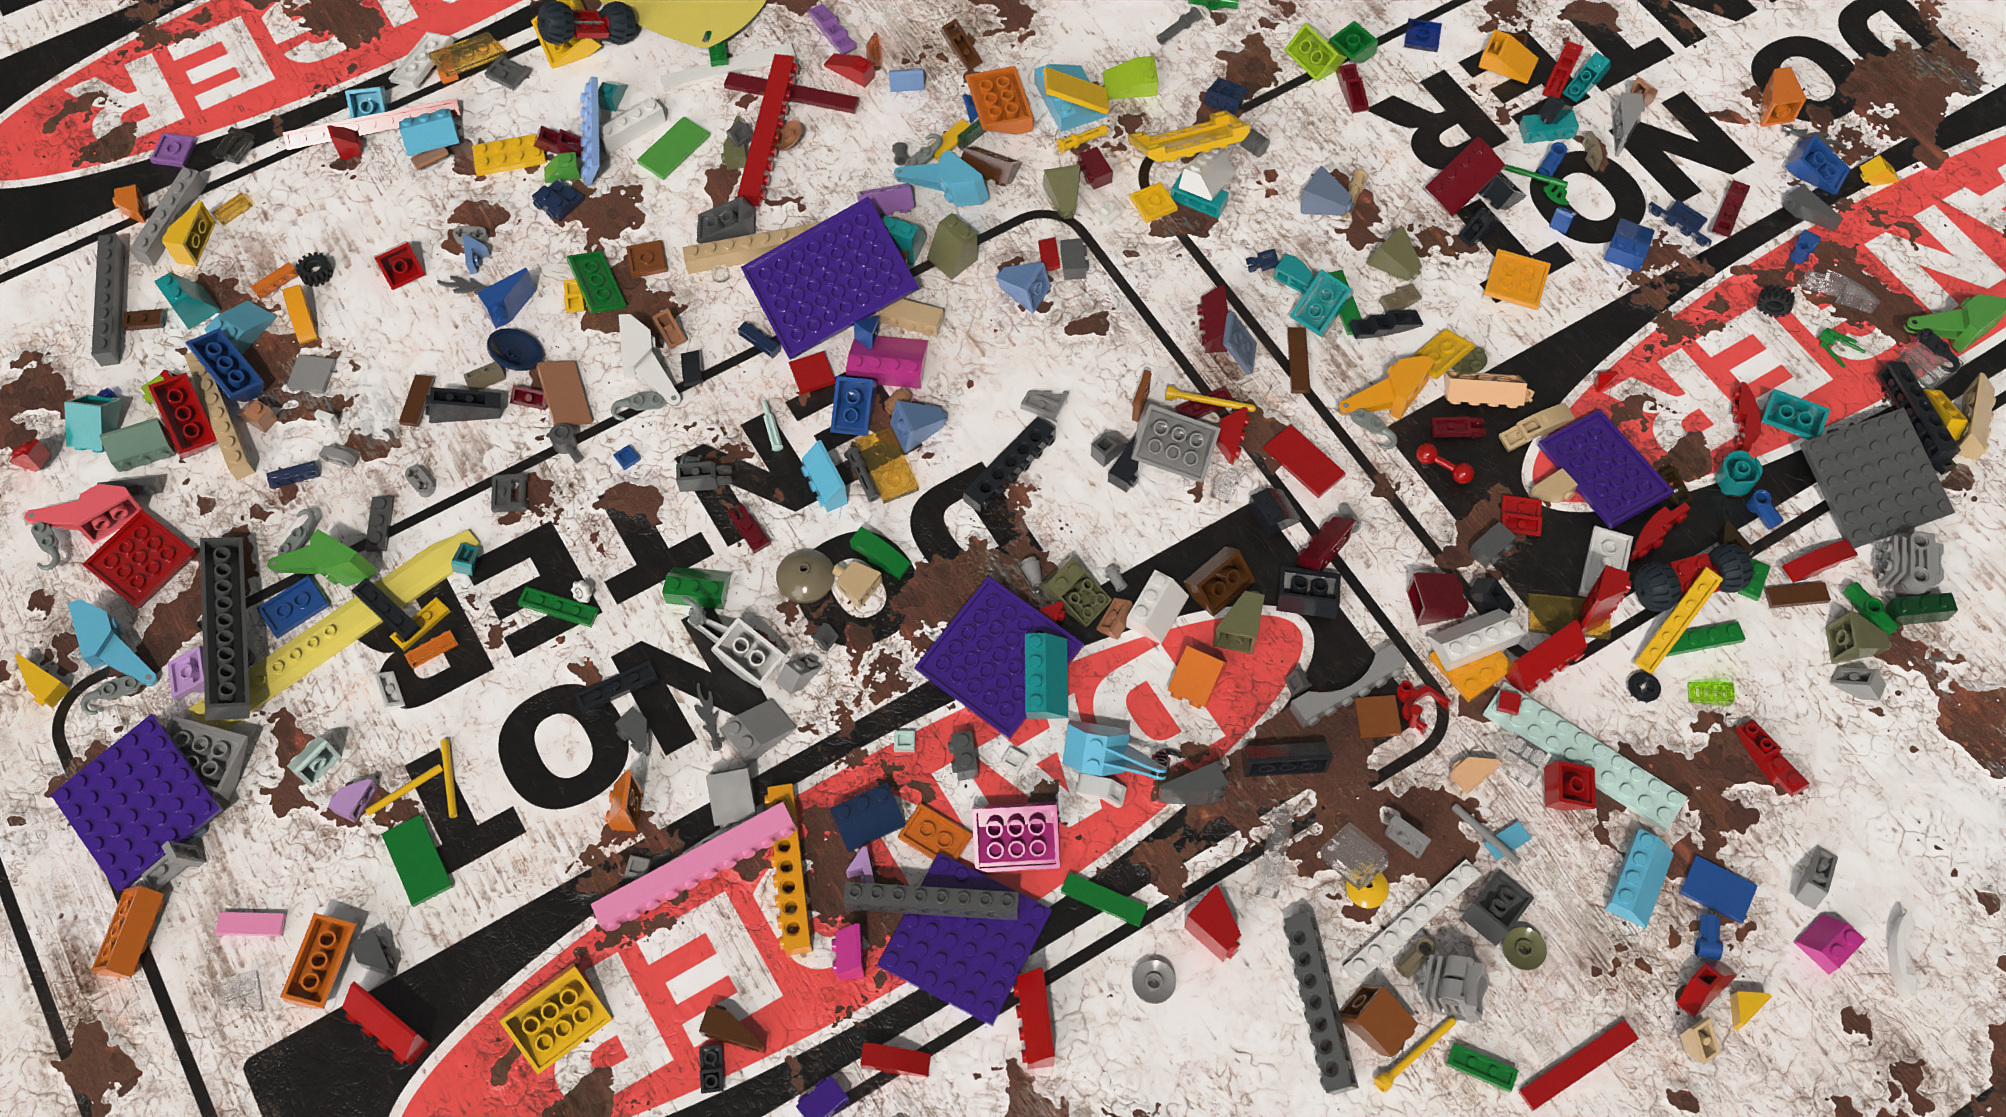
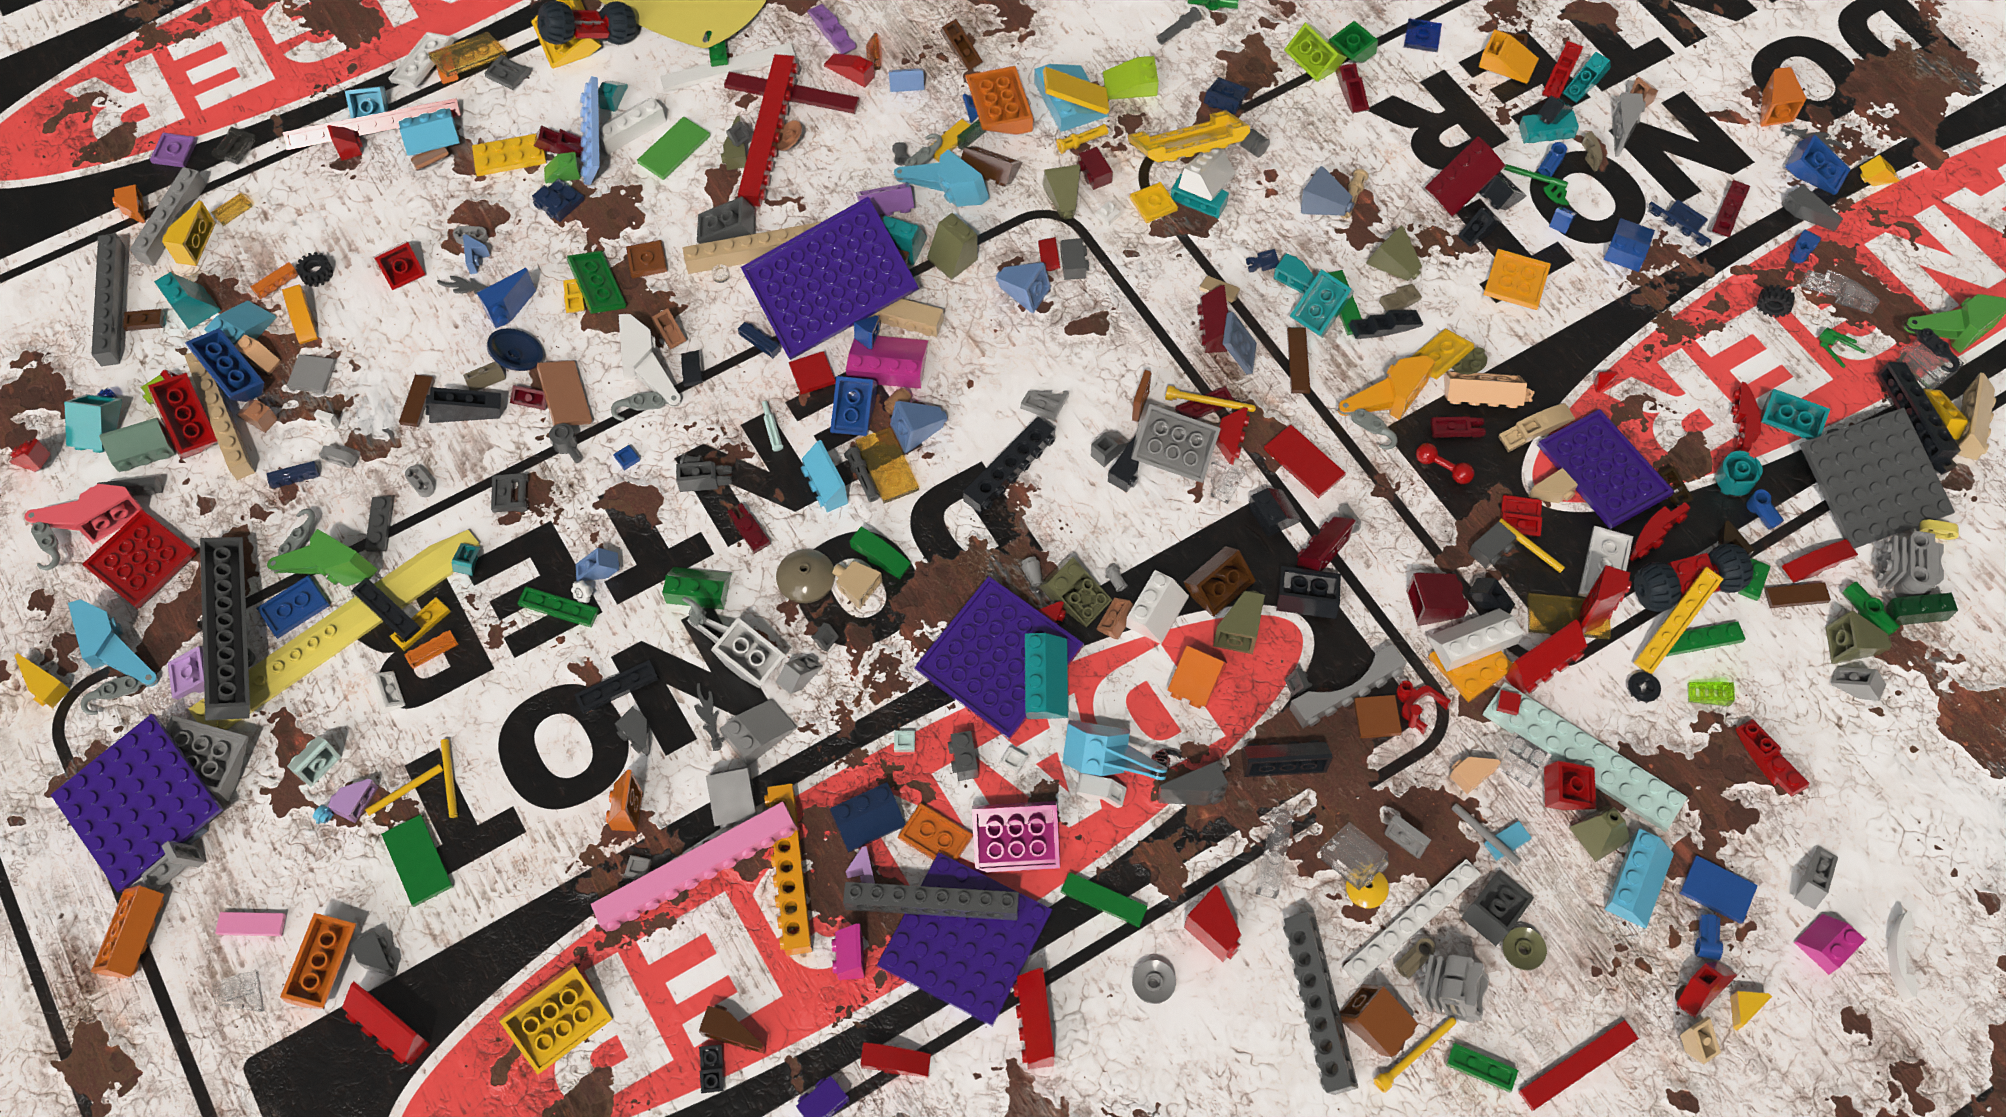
(257, 354): none -> light nougat slope
(322, 814): none -> medium azure plate
(597, 565): none -> medium blue slope
(1211, 283): none -> tan slope
(1534, 548): none -> yellow bar
(1601, 832): none -> olive slope
(1941, 529): none -> light yellow beam

